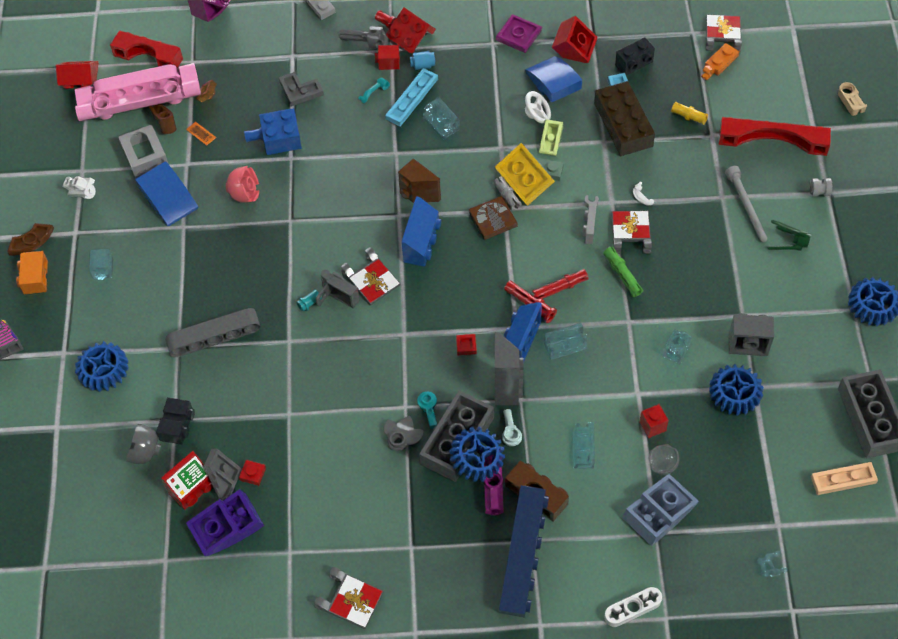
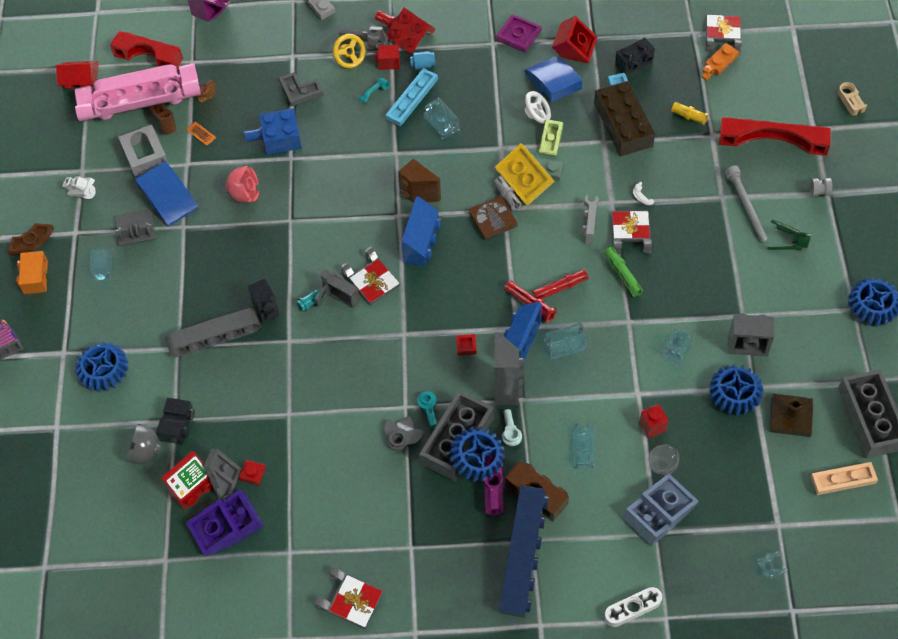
(135, 227): none -> dark grey hinge
(263, 300): none -> black brick
(342, 51): none -> yellow piece
(791, 415): none -> dark brown tile

